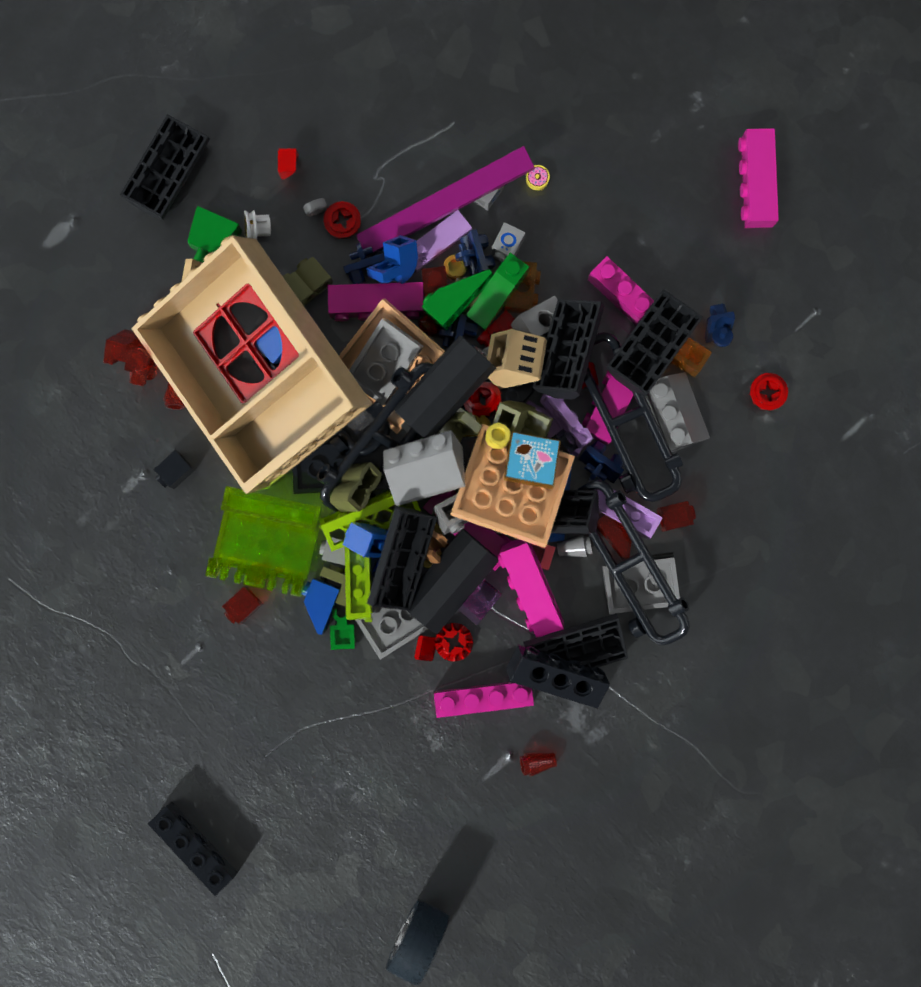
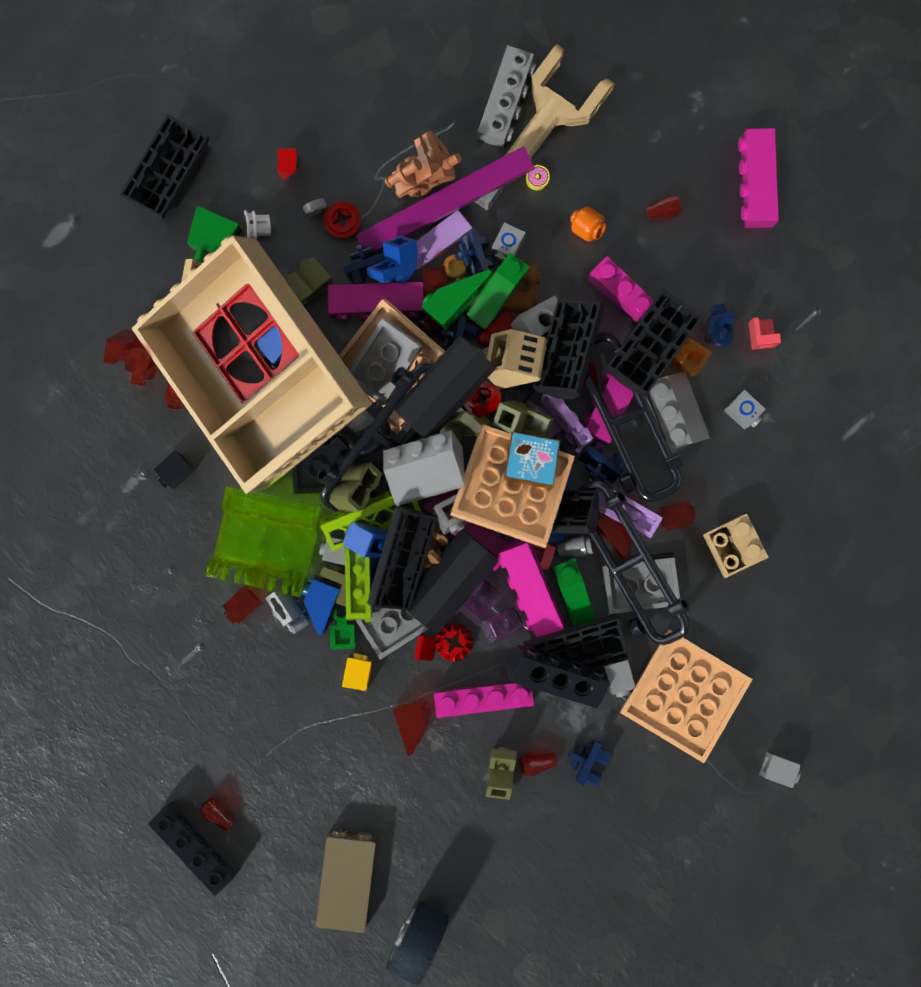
(216, 813): none -> clear red cone
(287, 610): none -> light grey piece
(346, 881): none -> dark tan panel
(357, 672): none -> yellow brick
(412, 722): none -> clear red slope
(423, 172): none -> nougat piece
(498, 436): light yellow tile -> none
(500, 773): none -> olive brick
(501, 625): none -> clear purple slope
(505, 97): none -> light grey brick
(553, 109): none -> tan piece
(573, 592): none -> green slope
(586, 773): none -> dark blue hips
(588, 224): none -> orange head
(619, 677): none -> light grey brick
(665, 208): none -> clear red cone
(686, 697): none -> light nougat plate
(735, 545): none -> tan slope
(745, 410): none -> light grey brick
(763, 334): none -> coral panel
(775, 383): red gear -> none
(780, 770): none -> light grey brick

